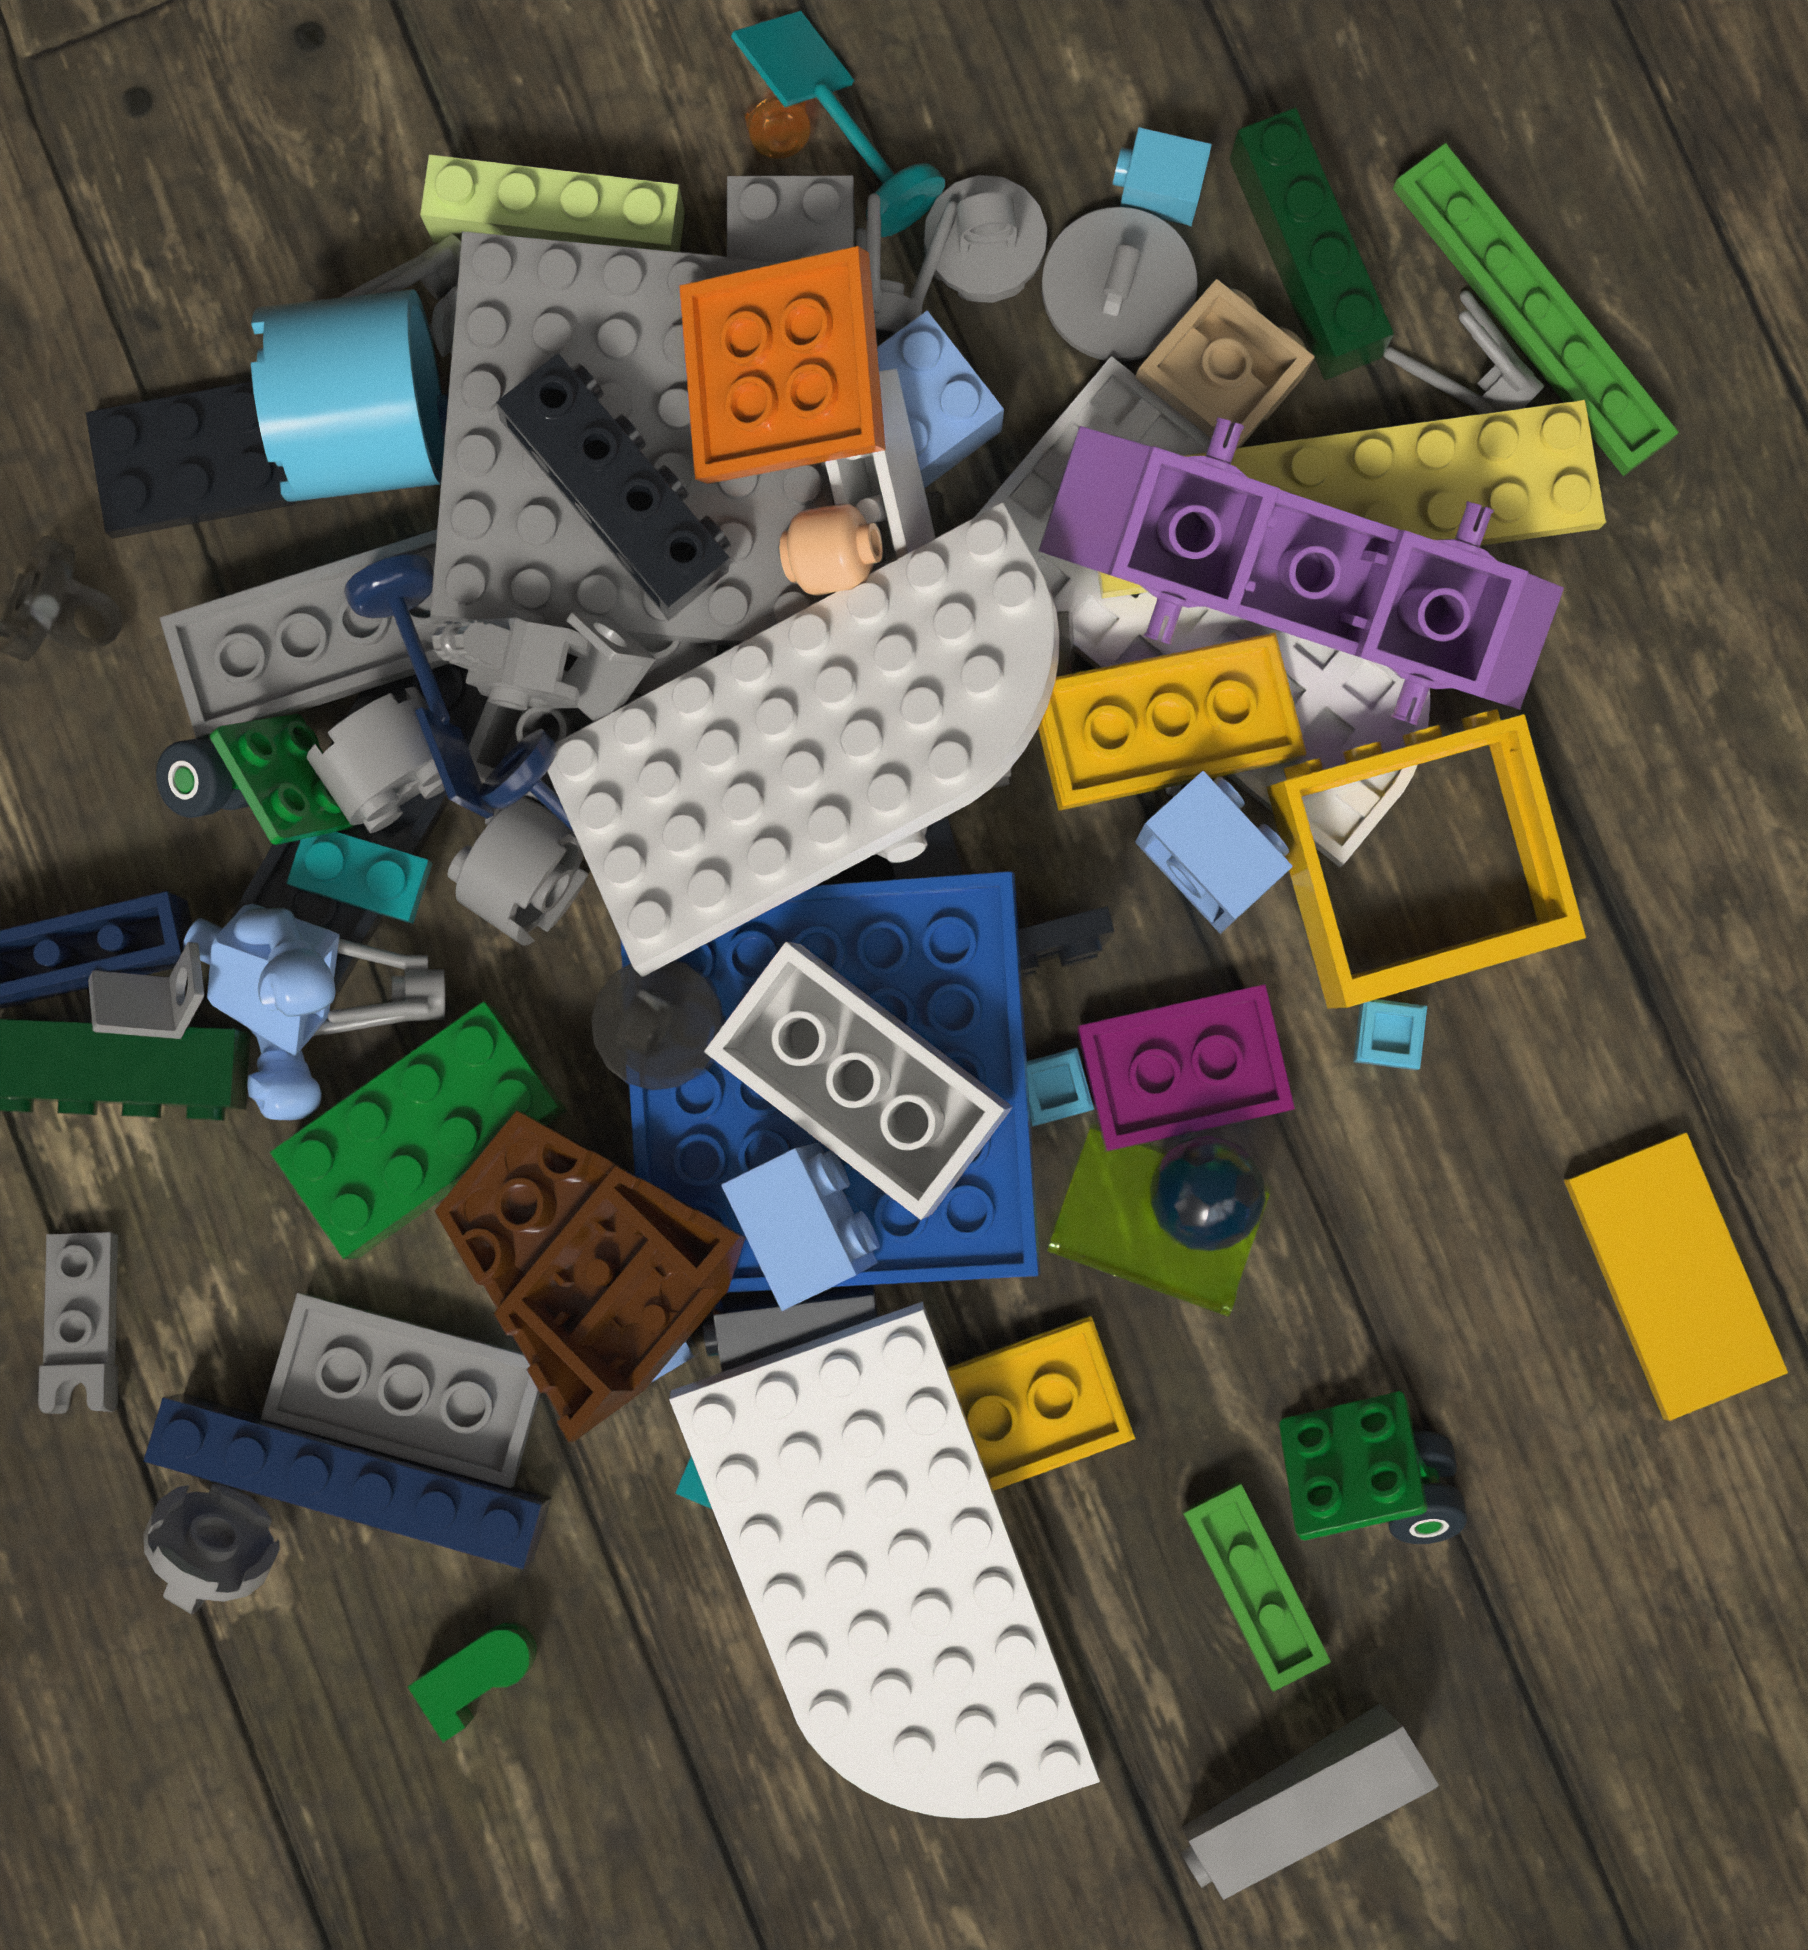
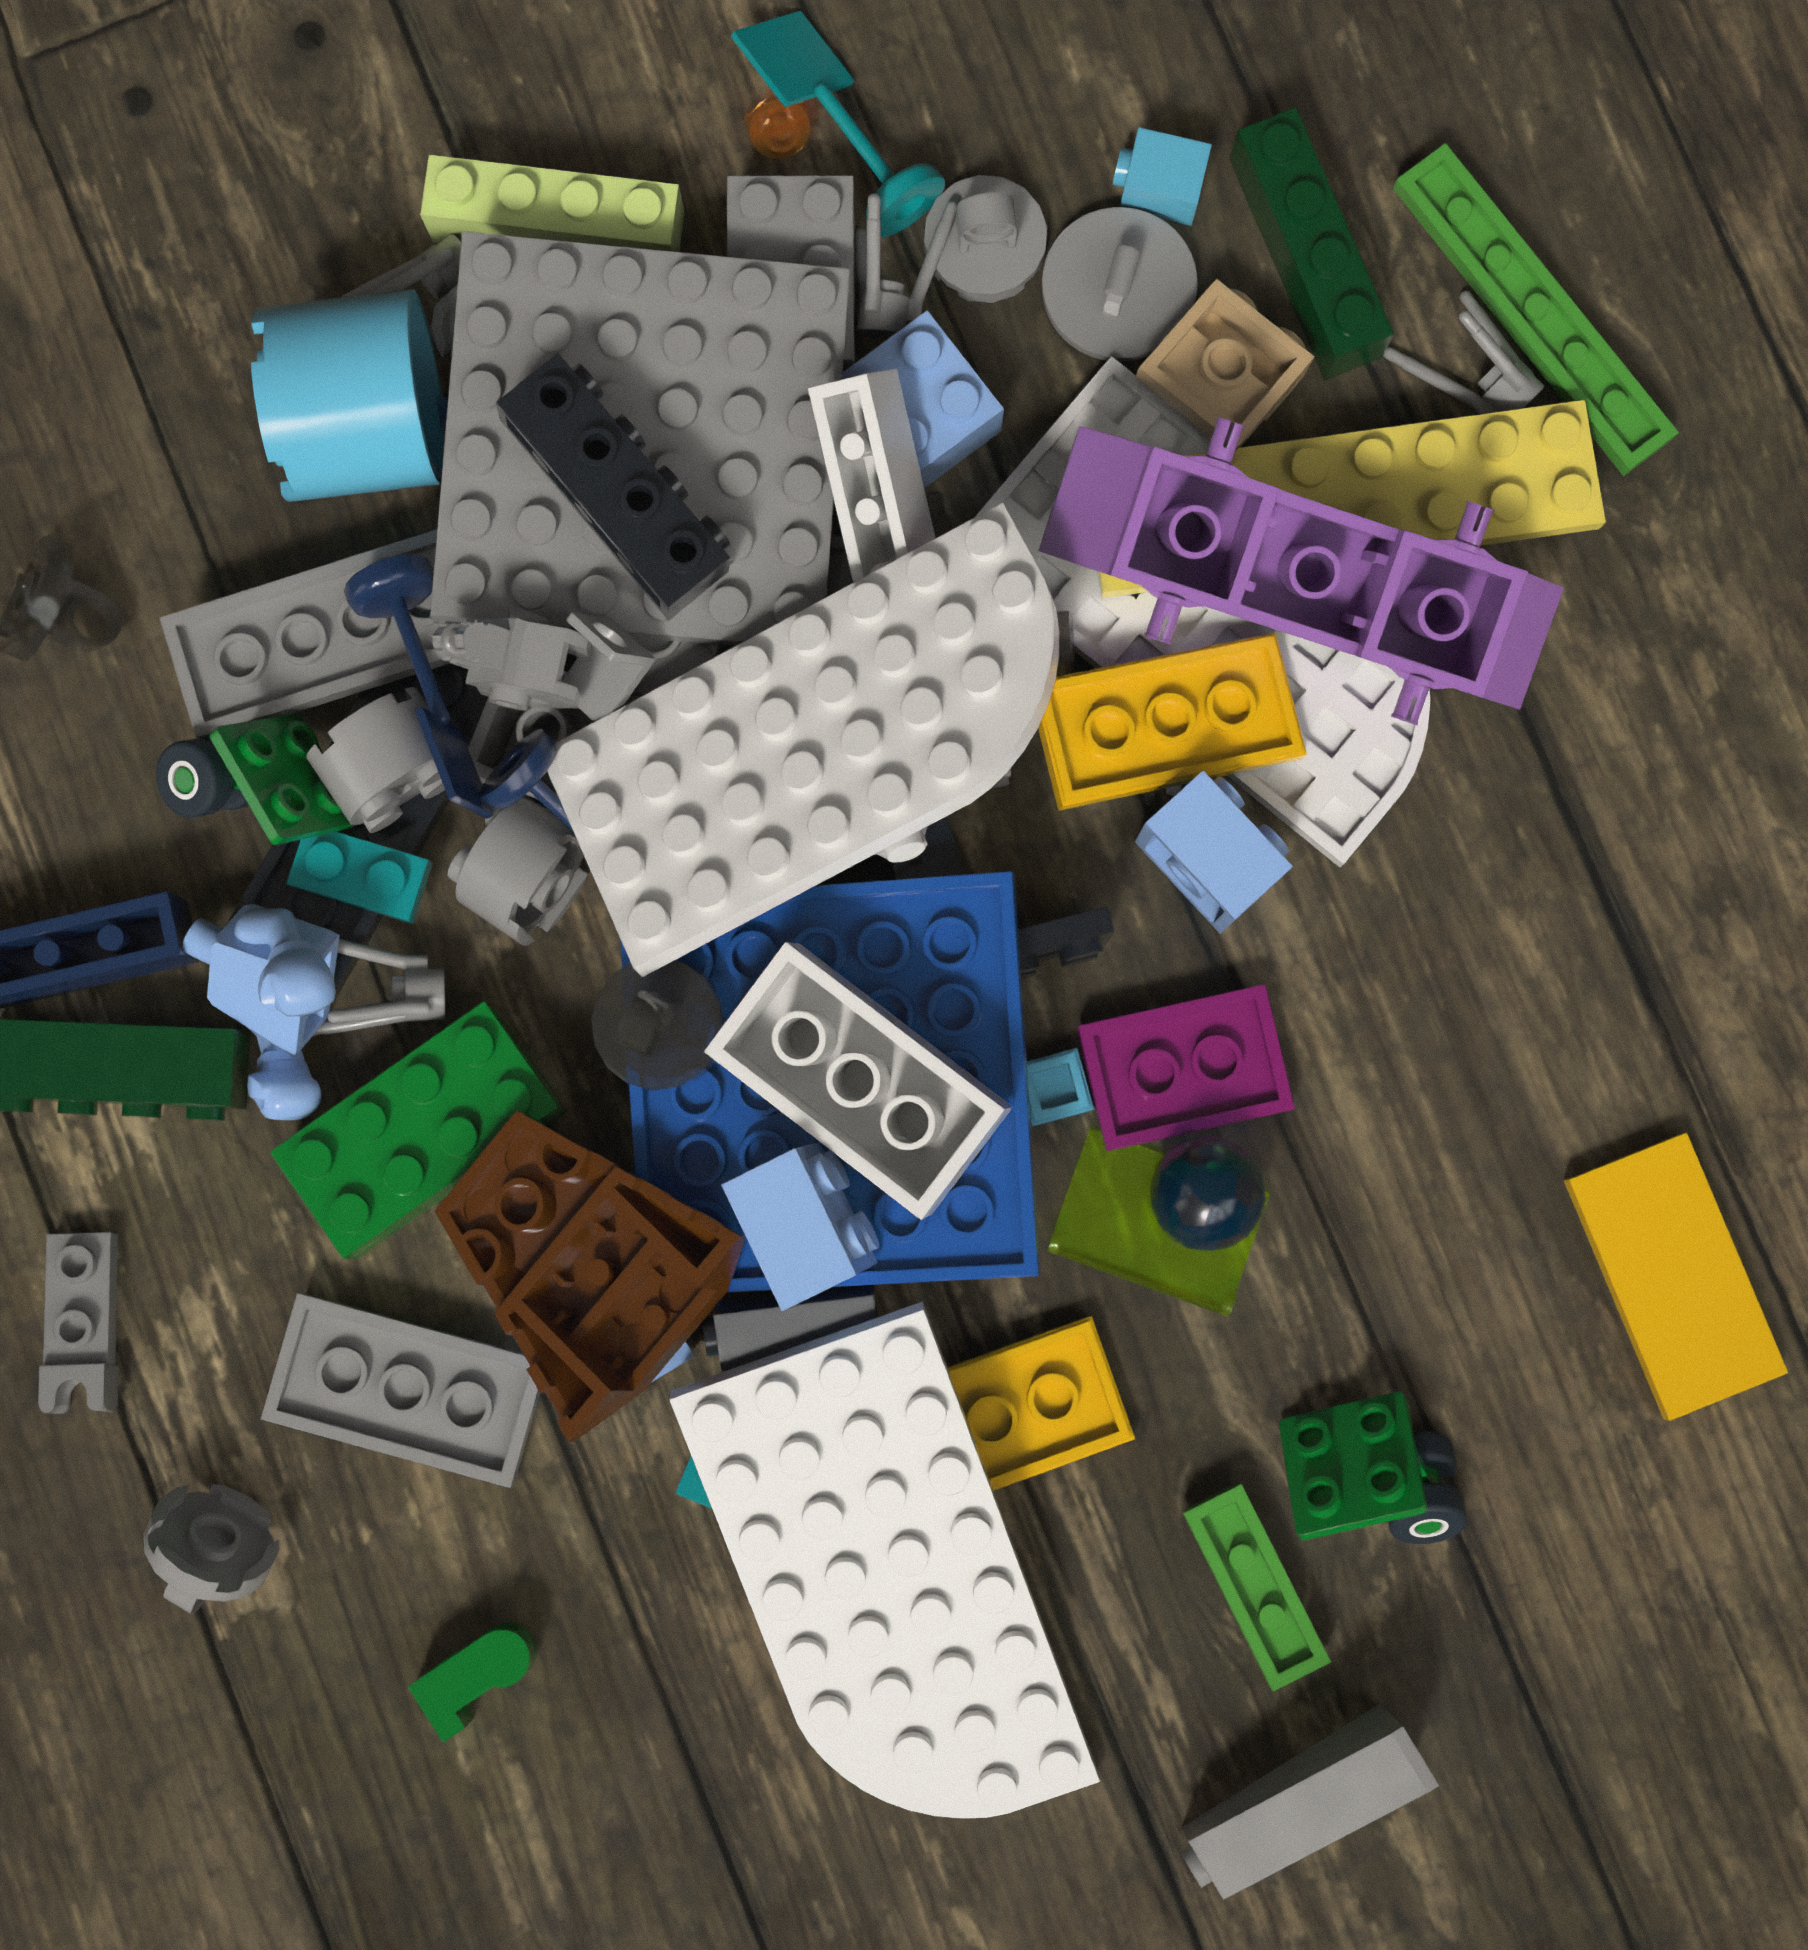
(148, 1003): light grey bracket -> none
(182, 461): black plate -> none
(347, 1480): dark blue brick -> none
(782, 366): orange plate -> none
(830, 549): light nougat head -> none
(1390, 1034): medium azure tile -> none
(1532, 828): yellow window -> none

